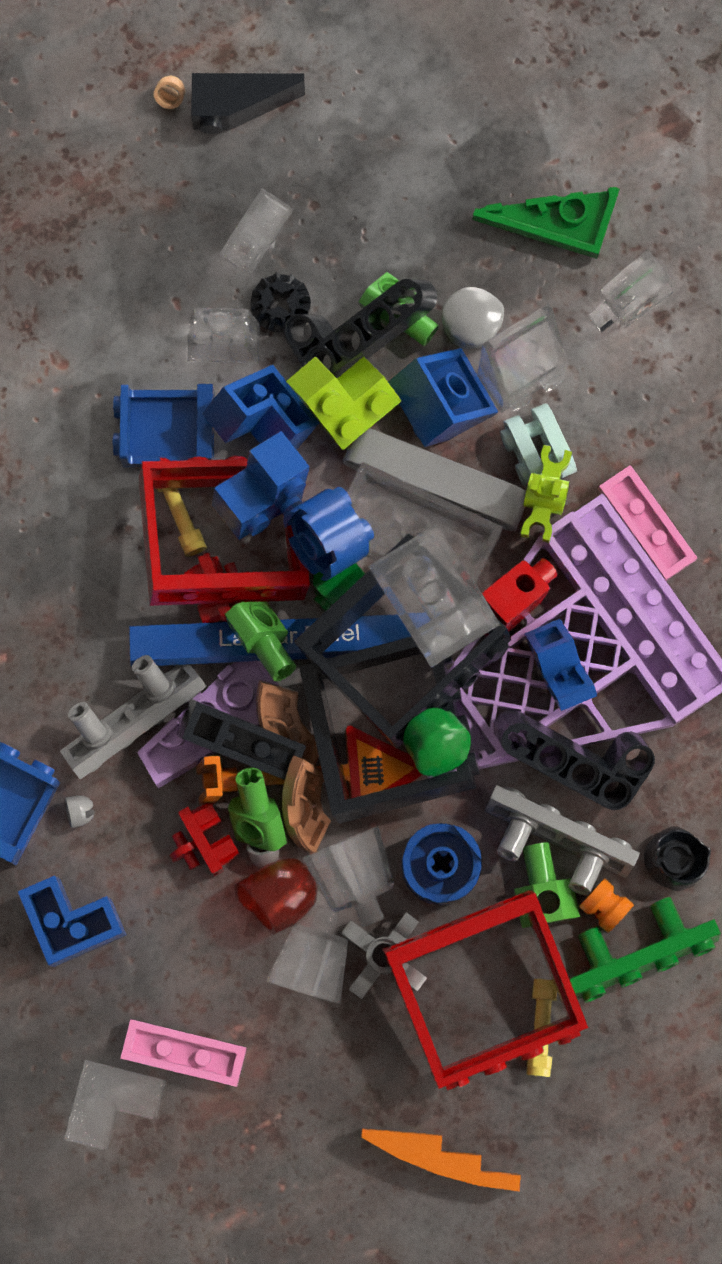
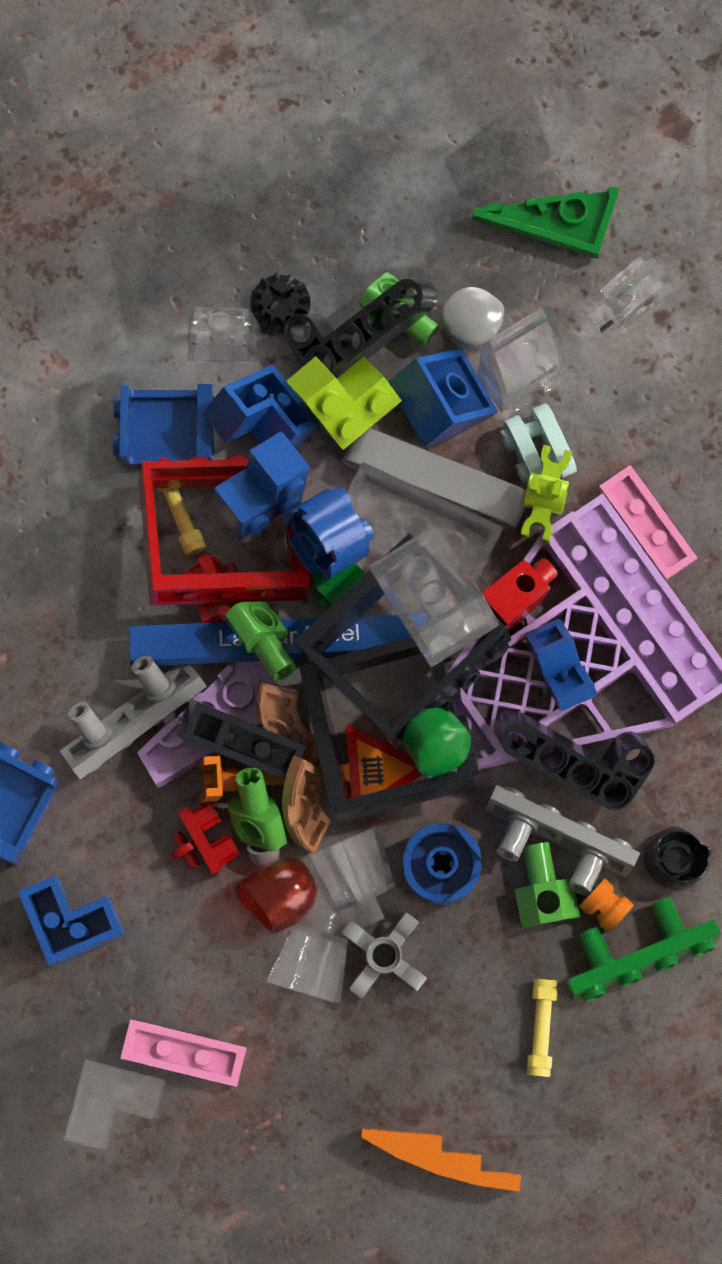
(79, 810): light grey hinge -> none
(166, 95): light nougat hinge -> none
(233, 99): black slope -> none
(256, 231): clear slope -> none
(526, 1045): red window -> none

